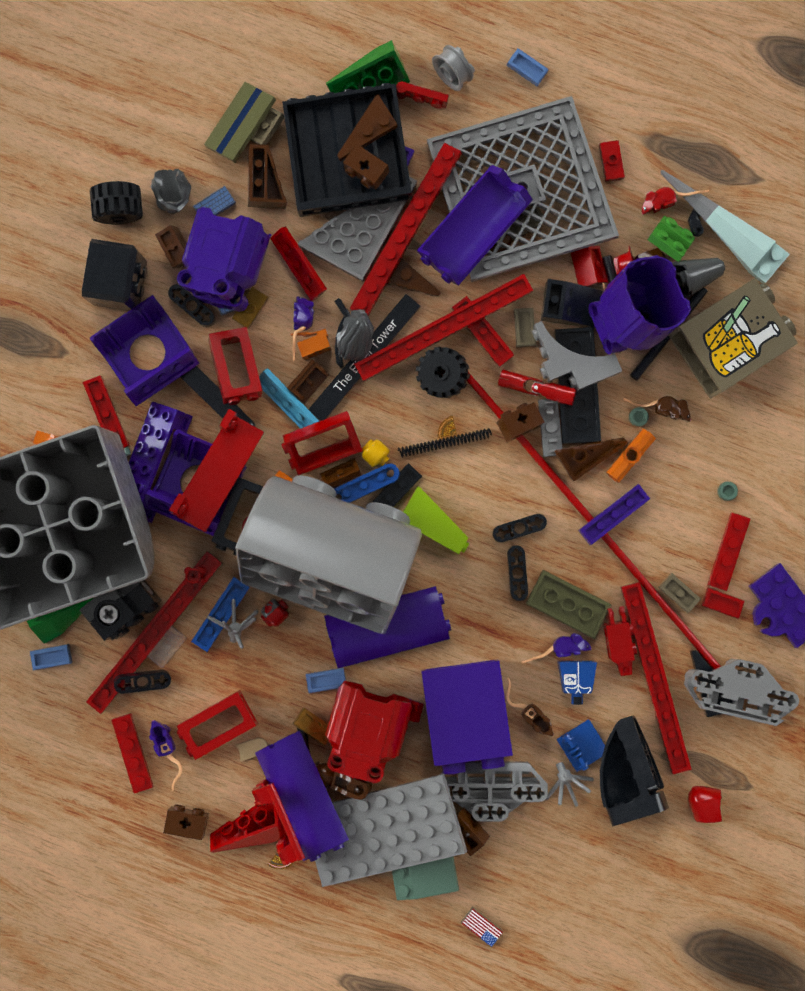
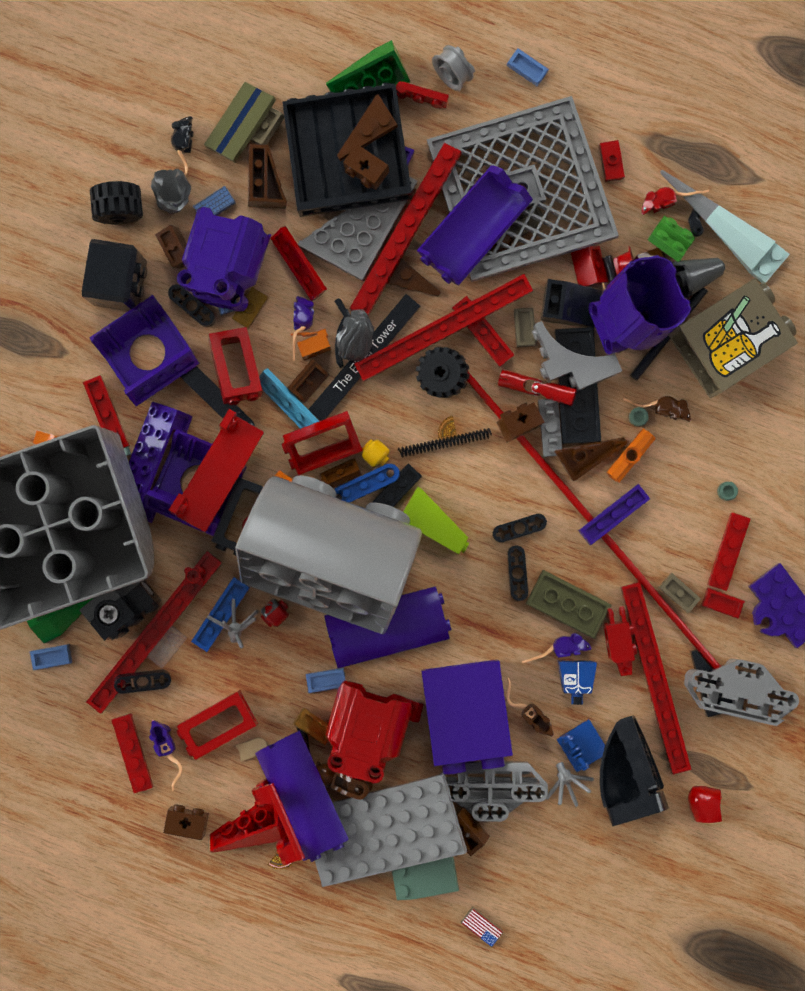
(181, 138): none -> black animal

